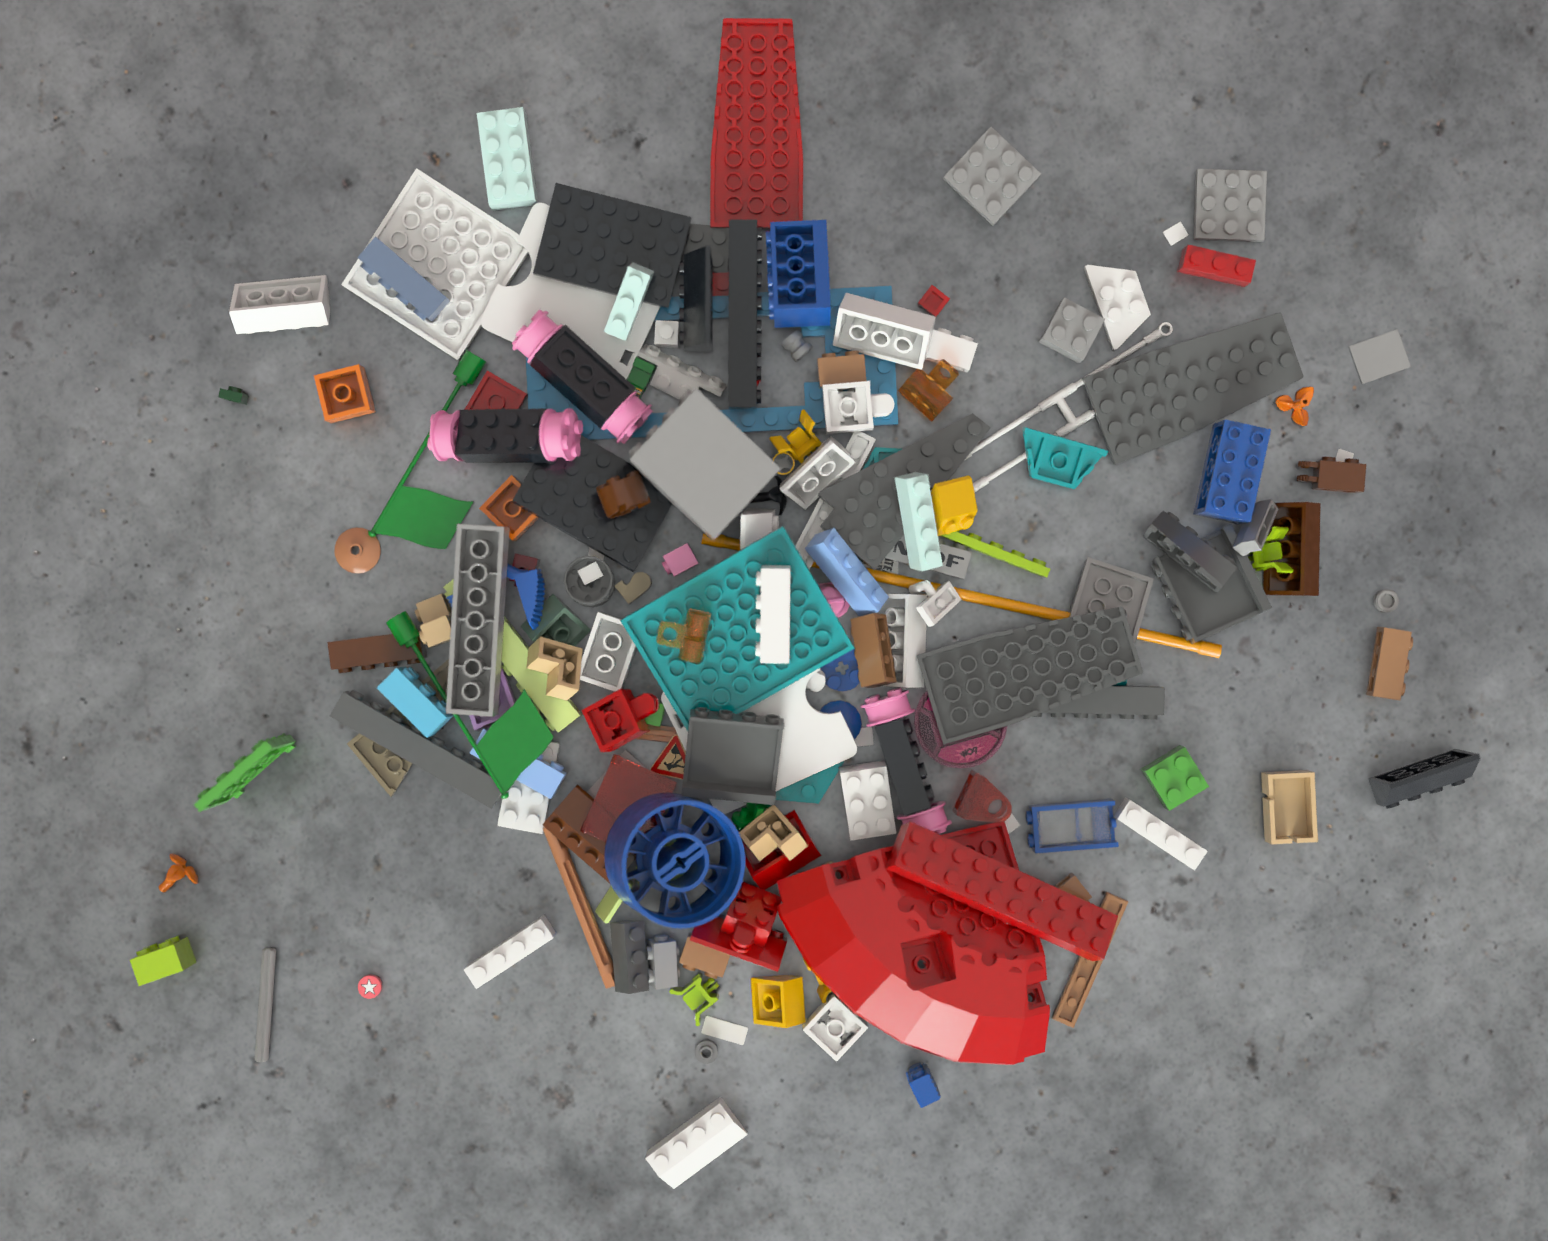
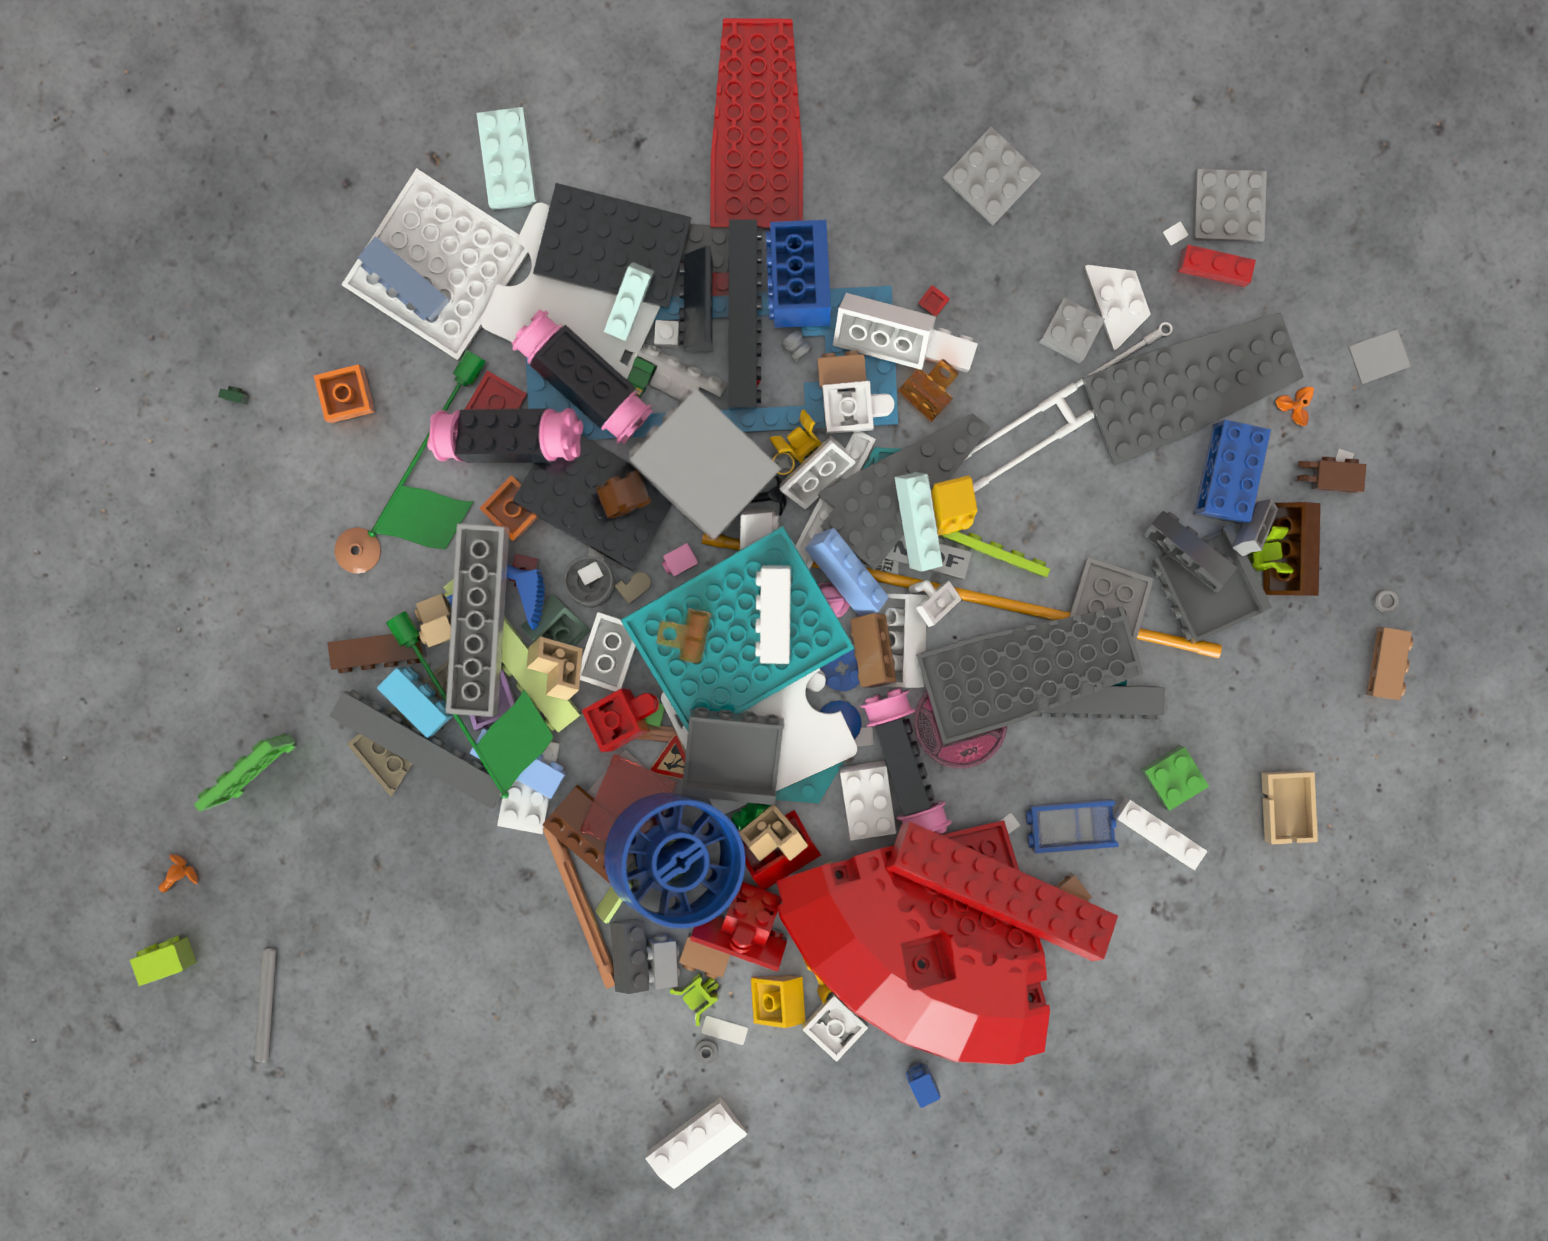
(280, 304): white slope -> none
(370, 986): coral tile -> none
(510, 951): white brick -> none
(976, 798): clear red hose -> none
(1059, 458): teal wing -> none
(1084, 972): medium nougat tile -> none
(1423, 777): black slope -> none

